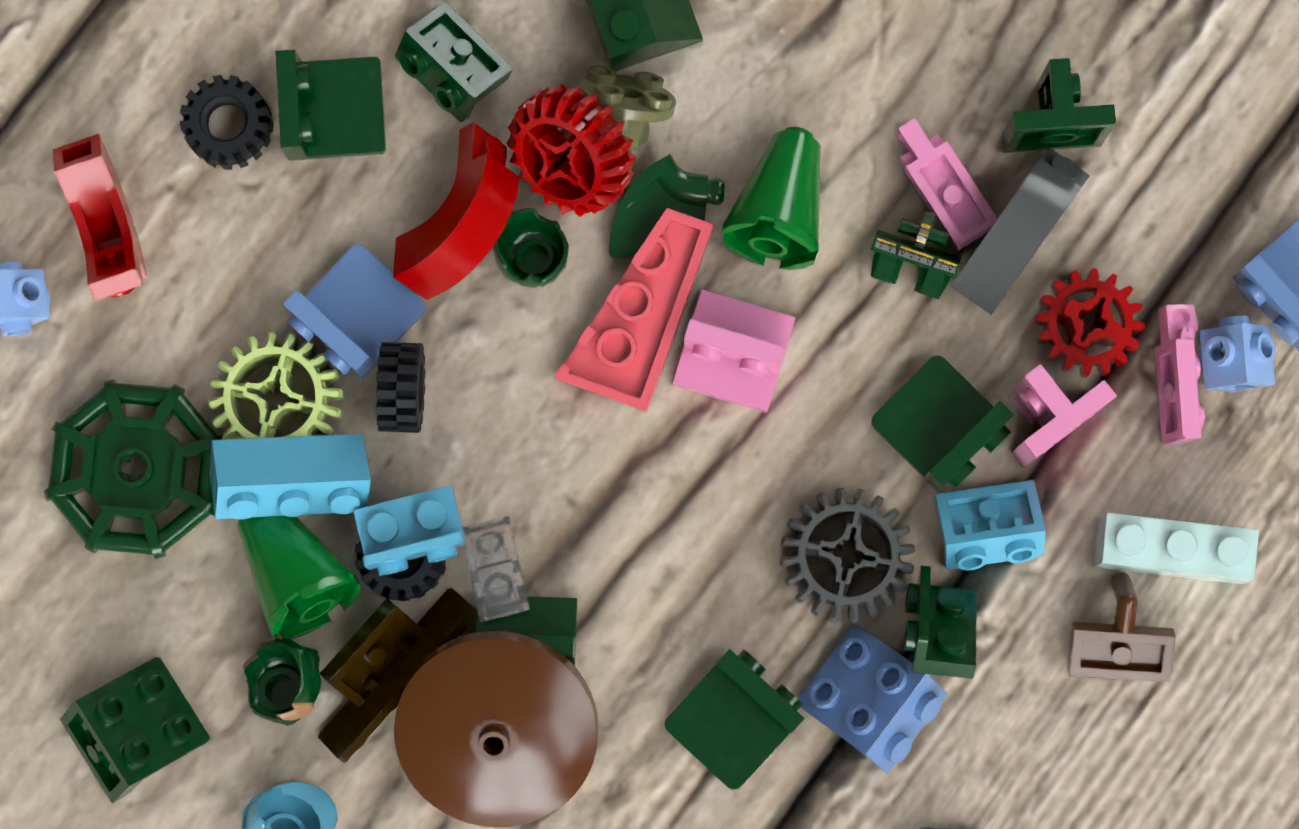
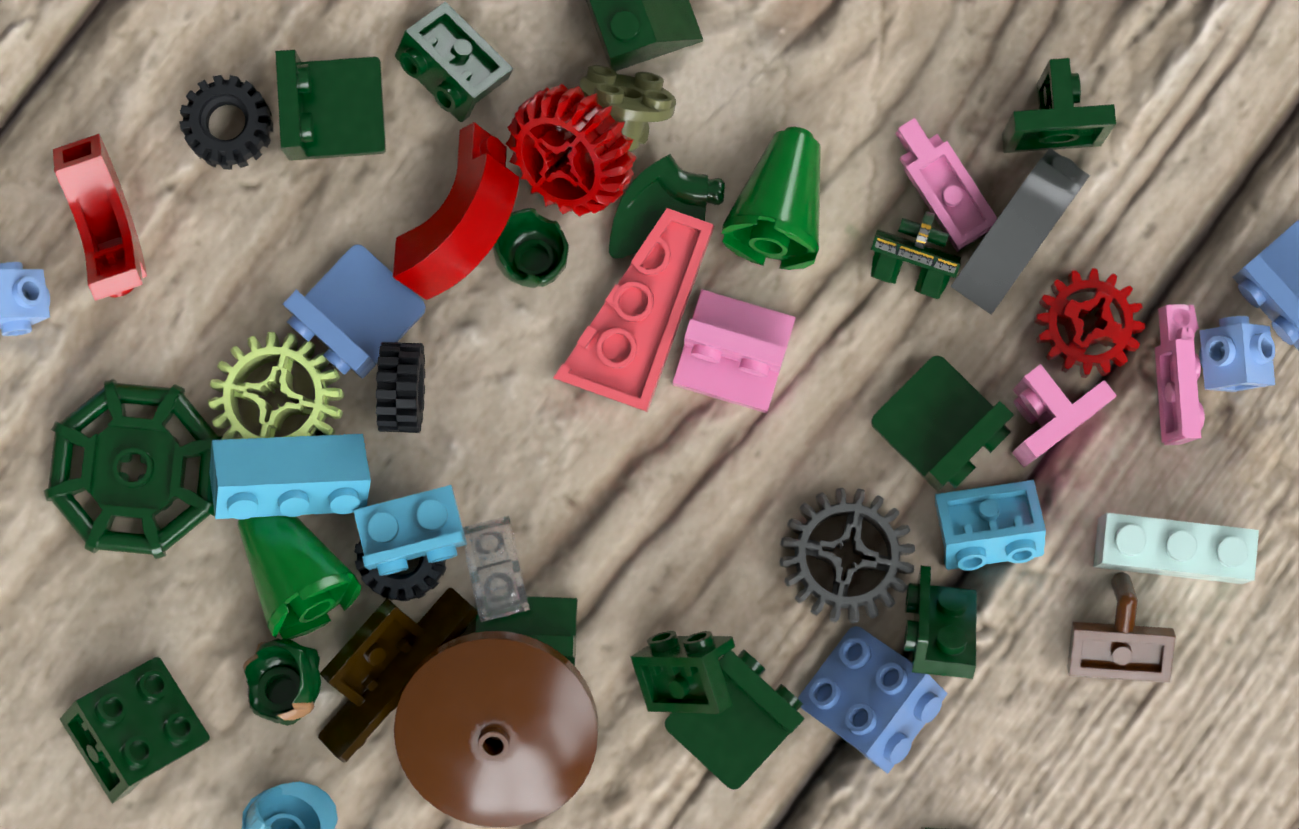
(683, 673): none -> dark green bracket

